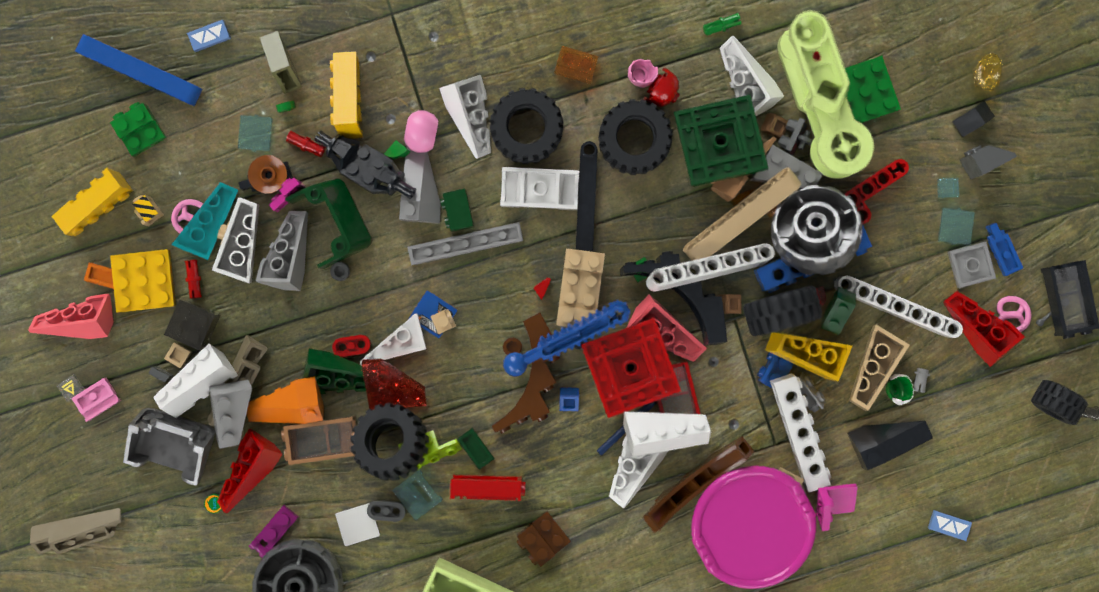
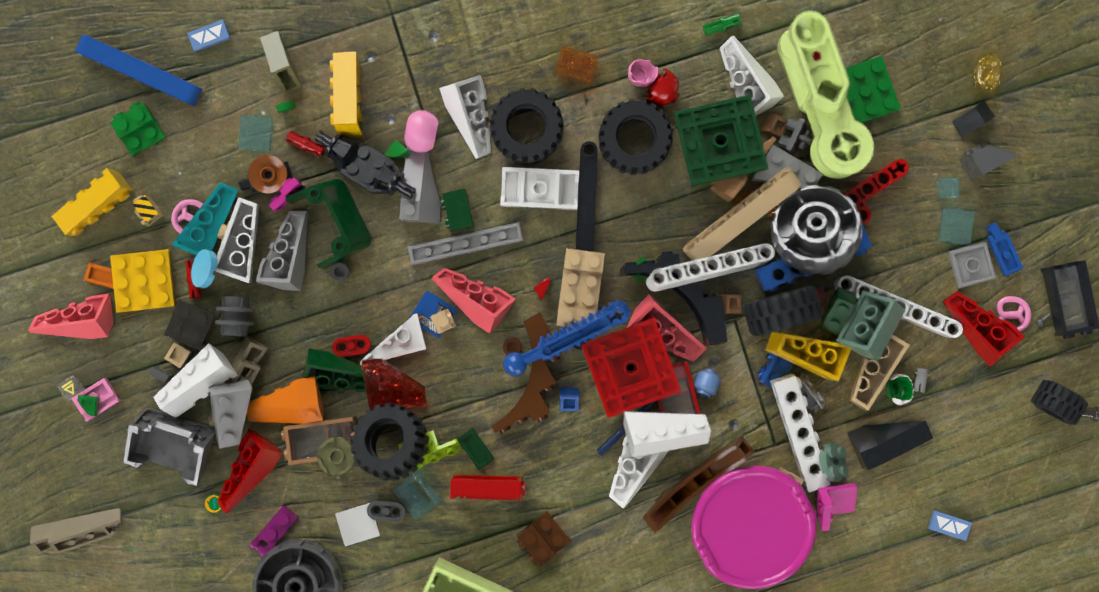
(89, 404): none -> green tile
(203, 268): none -> medium azure tile
(235, 316): none -> dark grey piece
(335, 456): none -> olive tile
(480, 303): none -> coral wedge
(707, 383): none -> medium blue head
(833, 462): none -> sand green plate
(871, 325): none -> sand green slope

